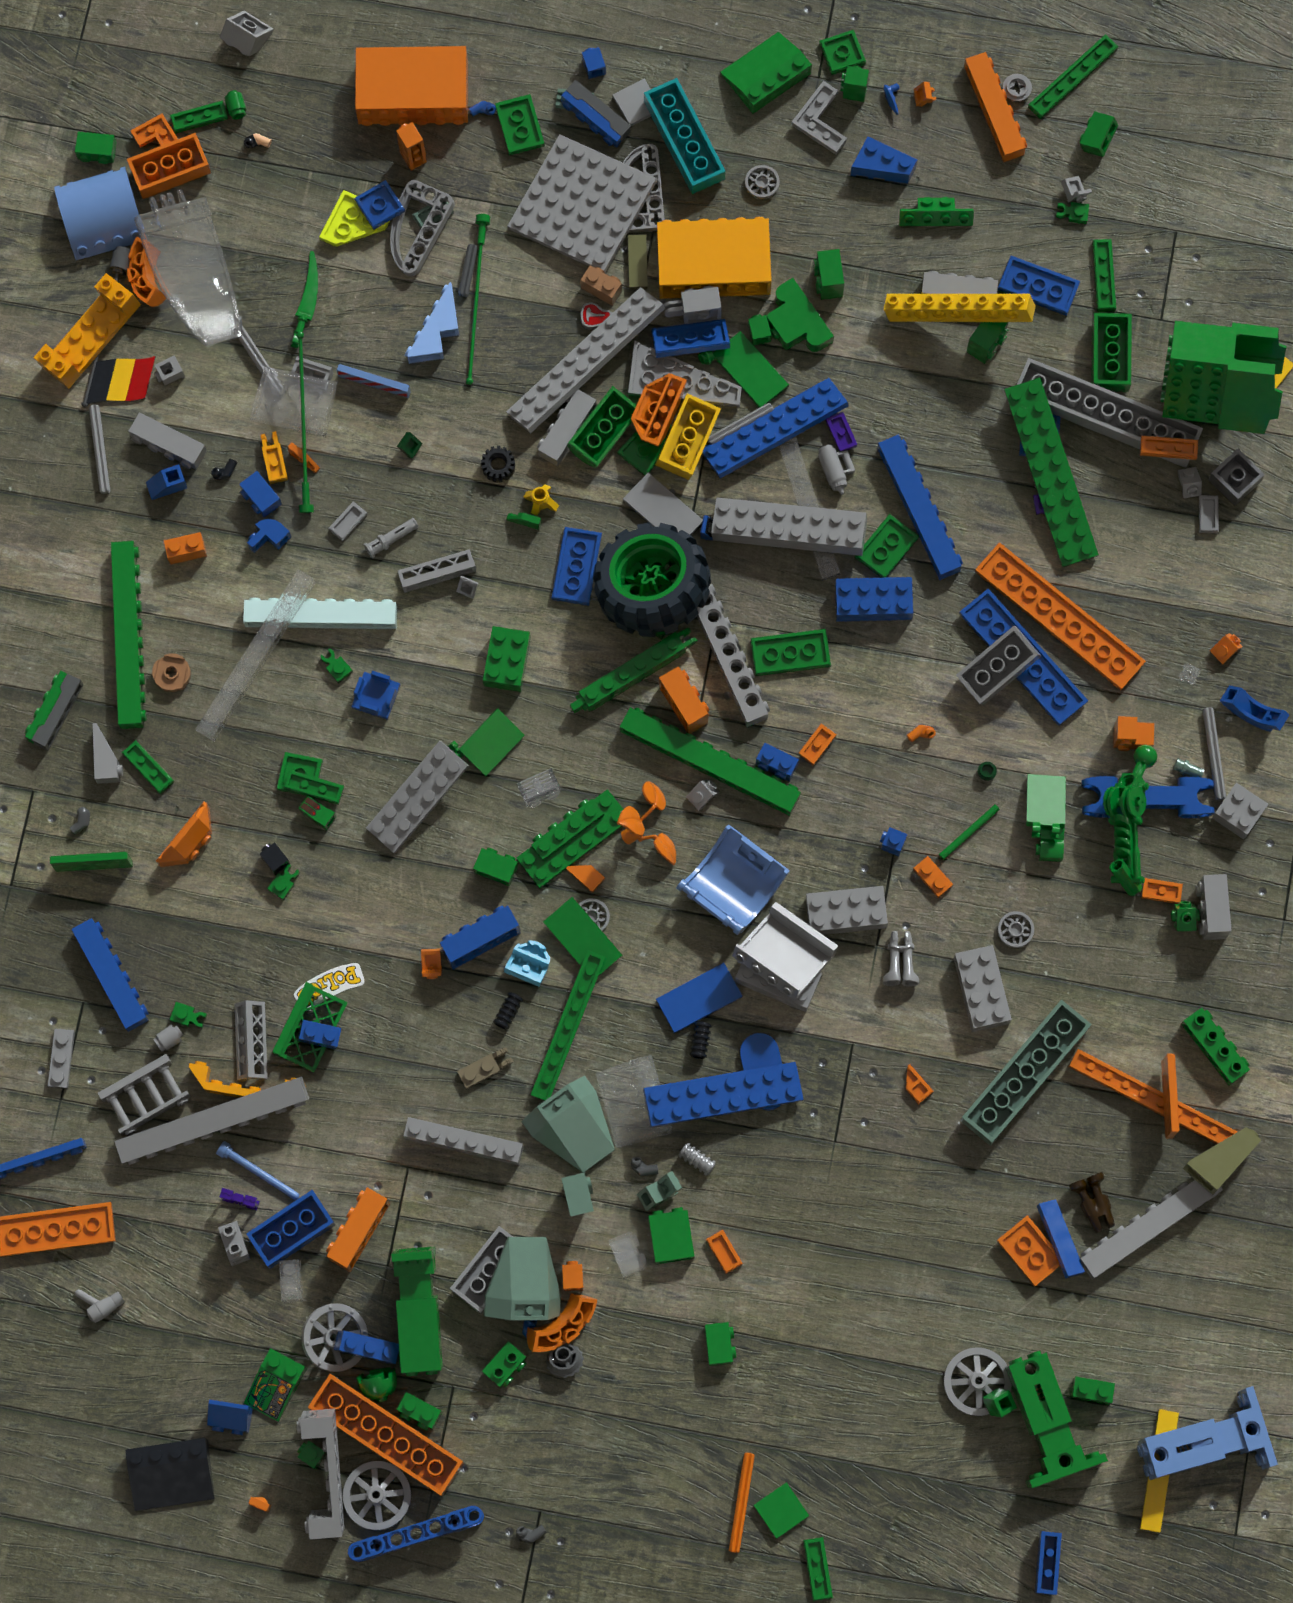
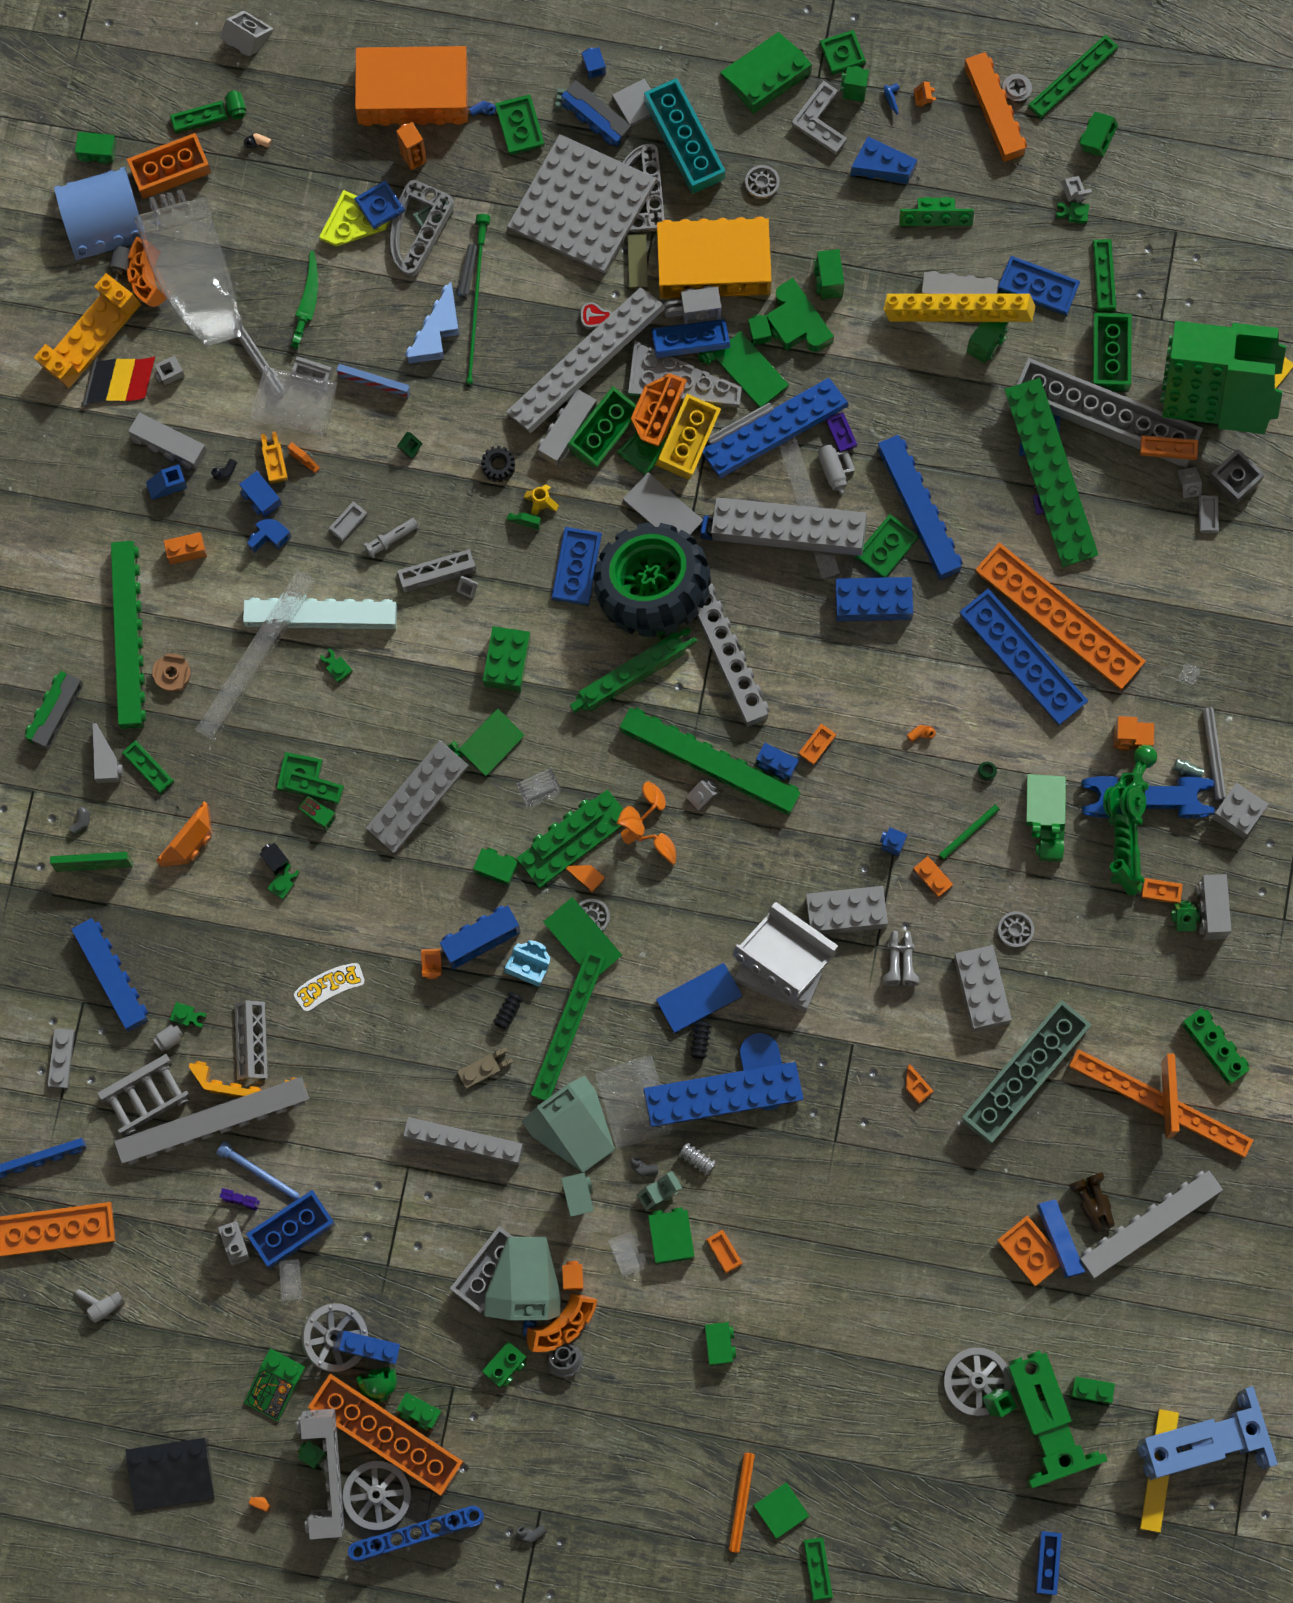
(99, 449): light grey axle -> none
(152, 130): orange plate -> none
(229, 1416): blue slope -> none
(294, 1019): green fence -> none
(306, 507): green piece -> none
(319, 1034): blue brick -> none
(358, 1229): orange brick -> none
(375, 694): blue panel -> none
(417, 1311): green brick -> none
(601, 285): medium nougat brick -> none
(684, 699): orange brick -> none
(734, 880): medium blue hinge -> none
(790, 652): green tile -> none
(998, 665): light grey brick -> none
(1220, 1161): olive slope -> none
(1226, 648): orange bracket -> none
(1252, 711): blue arch -> none

